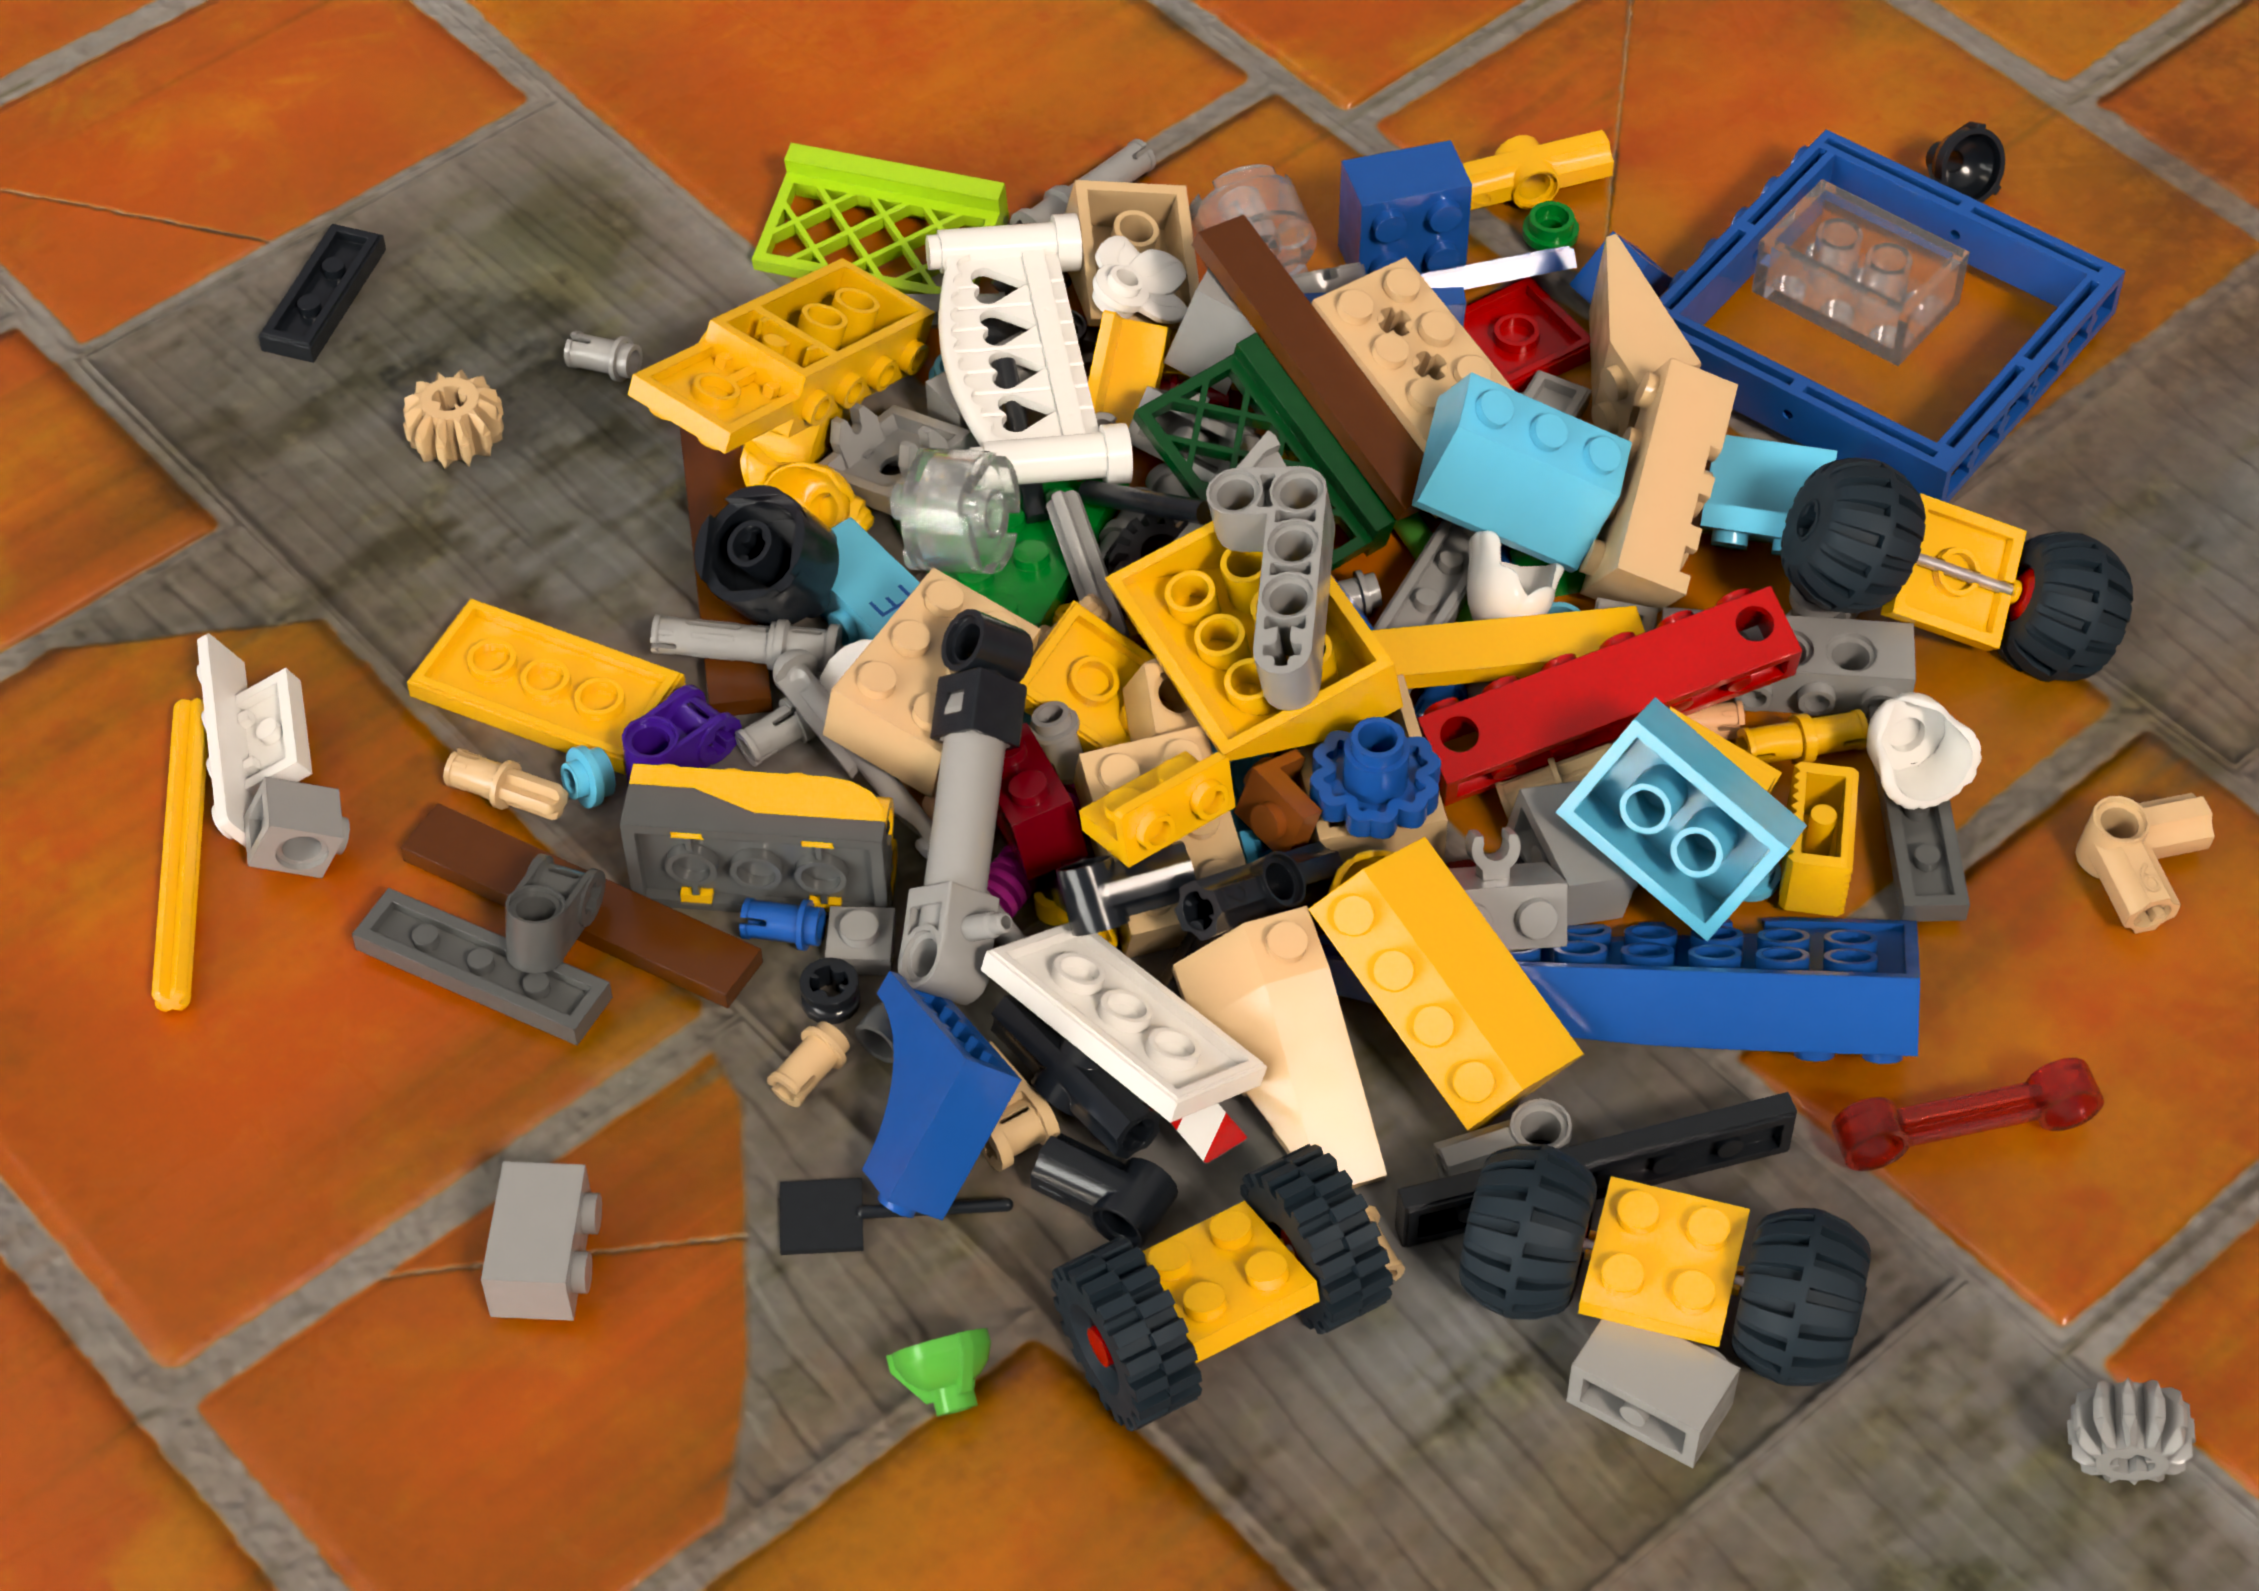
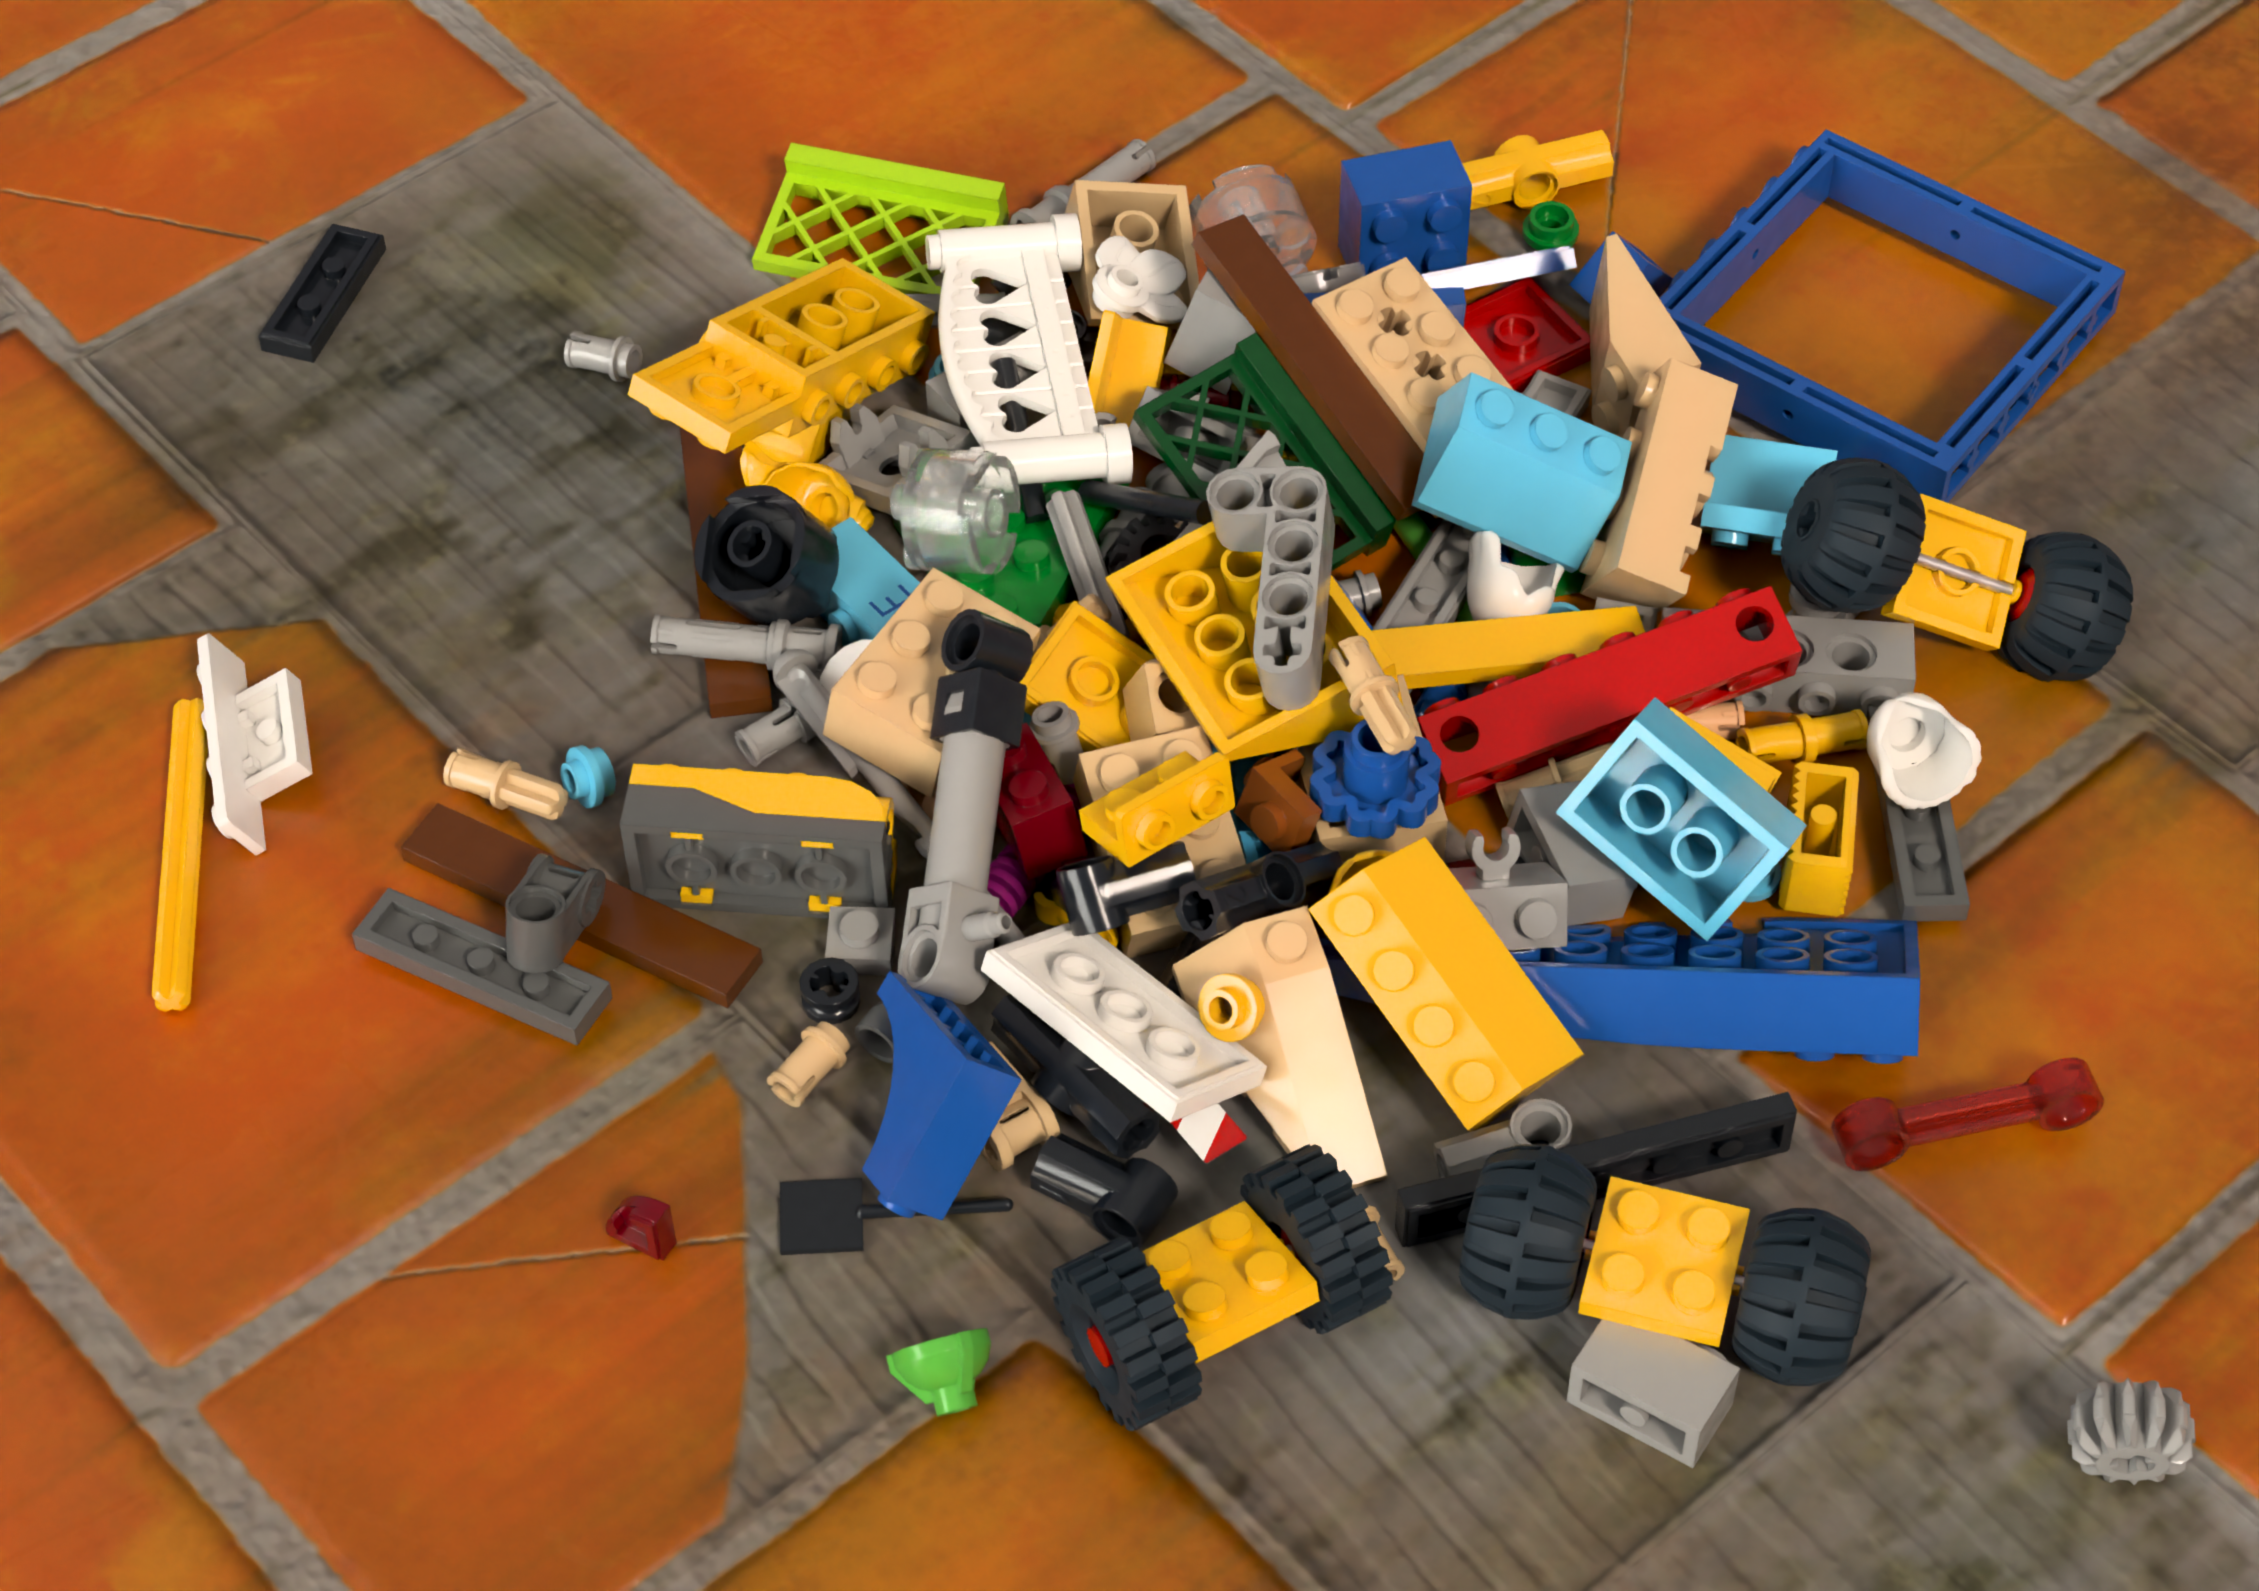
(295, 827): light grey brick -> none
(453, 418): tan gear -> none
(539, 681): yellow tile -> none
(540, 1240): light grey brick -> none
(644, 1226): none -> dark red tile
(680, 733): dark purple piece -> none
(783, 922): blue pin -> none
(1246, 1005): none -> yellow plate
(1374, 695): none -> tan axle
(1860, 272): clear brick -> none
(1968, 161): black piece -> none
(2124, 849): tan piece -> none

